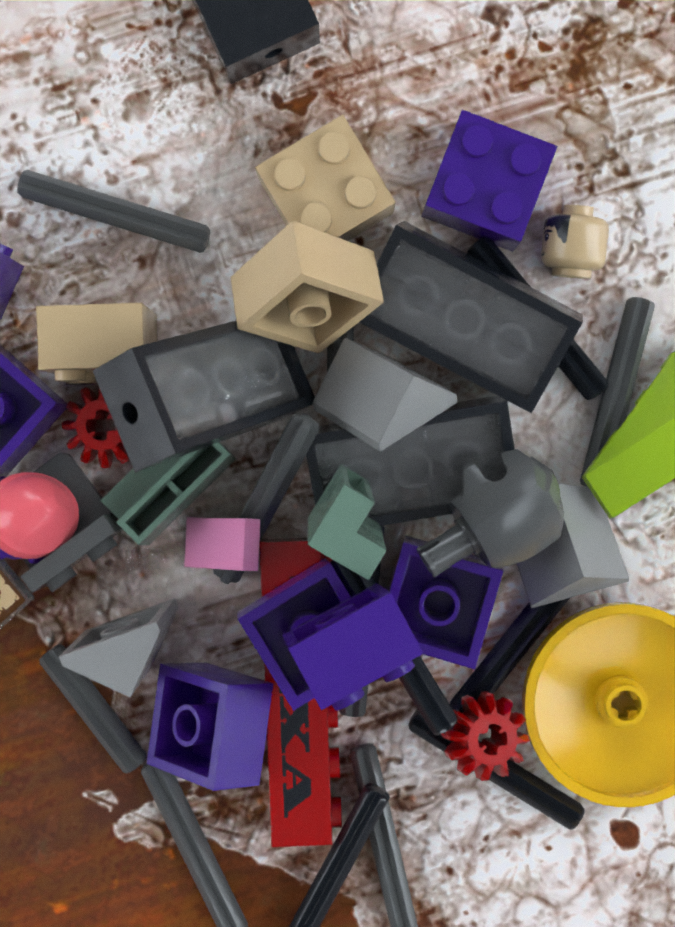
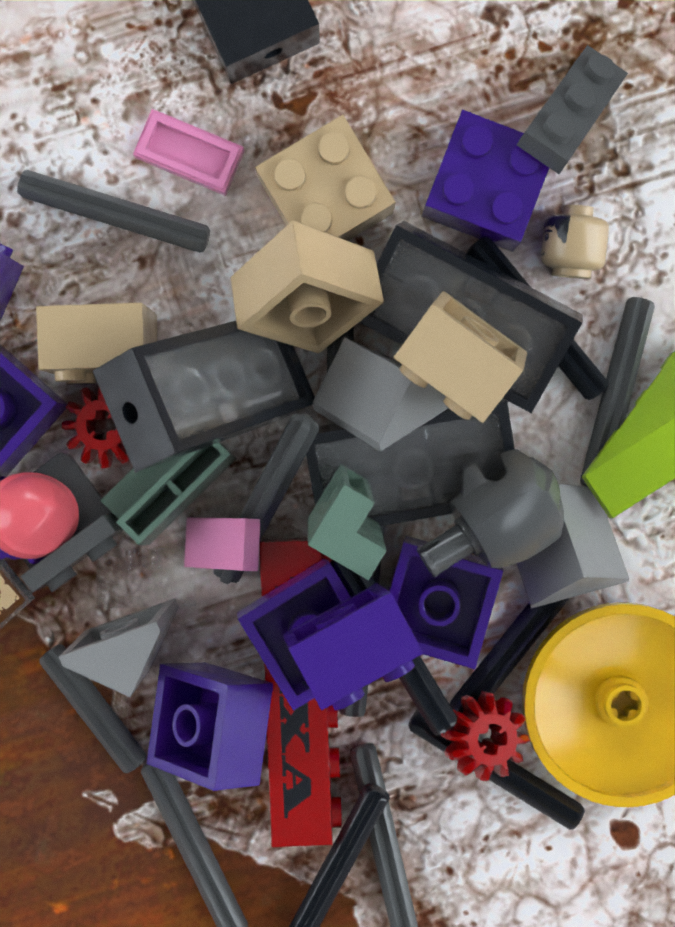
(188, 152): none -> bright pink tile
(461, 358): none -> tan brick
(572, 109): none -> dark grey plate

